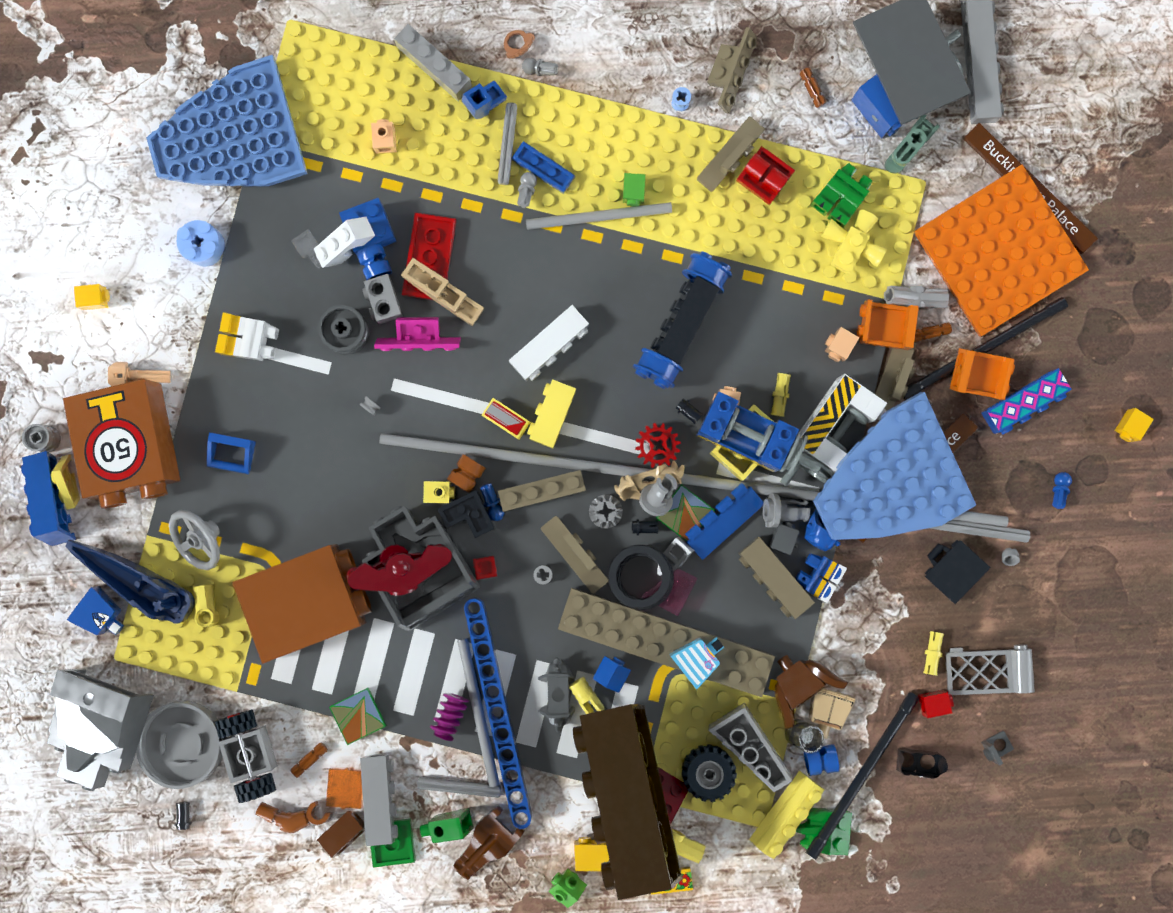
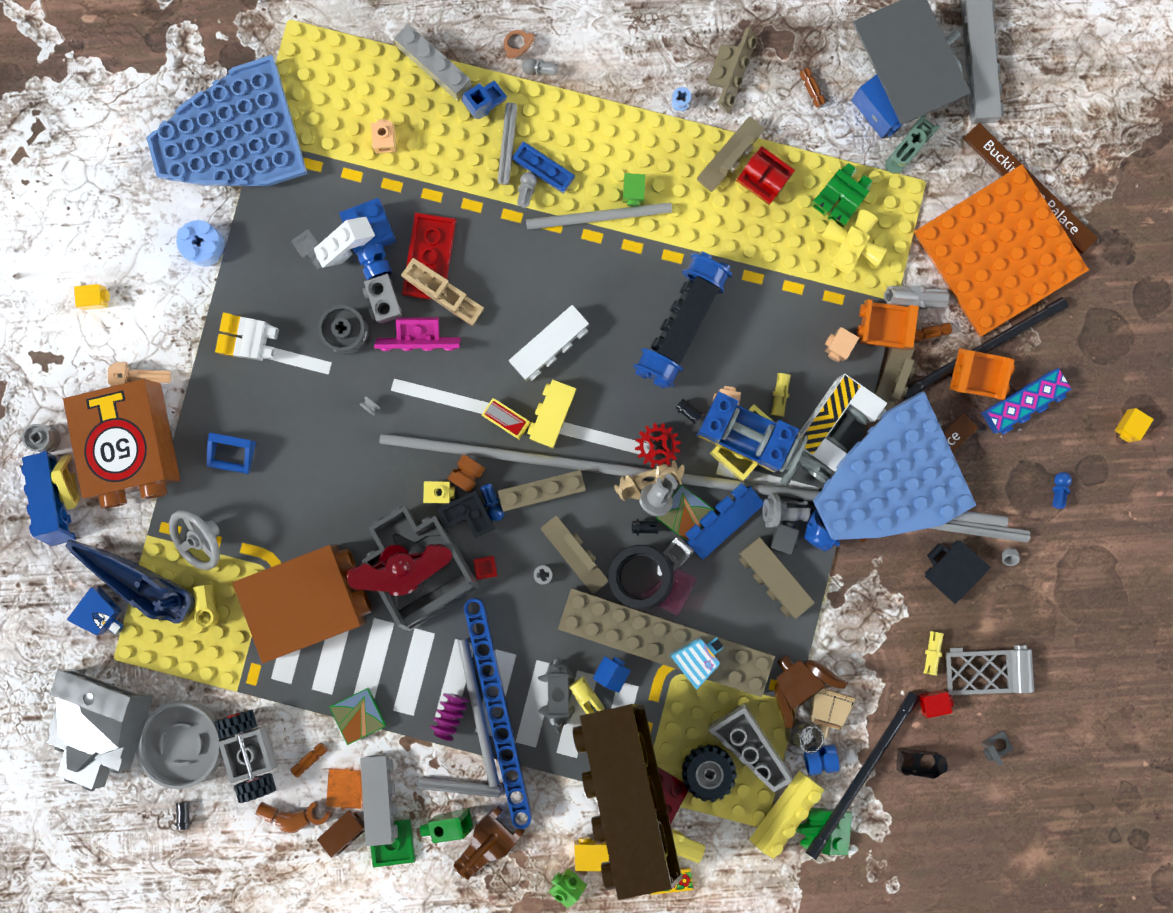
(599, 519): light grey gear -> none
(821, 567): blue hips -> none

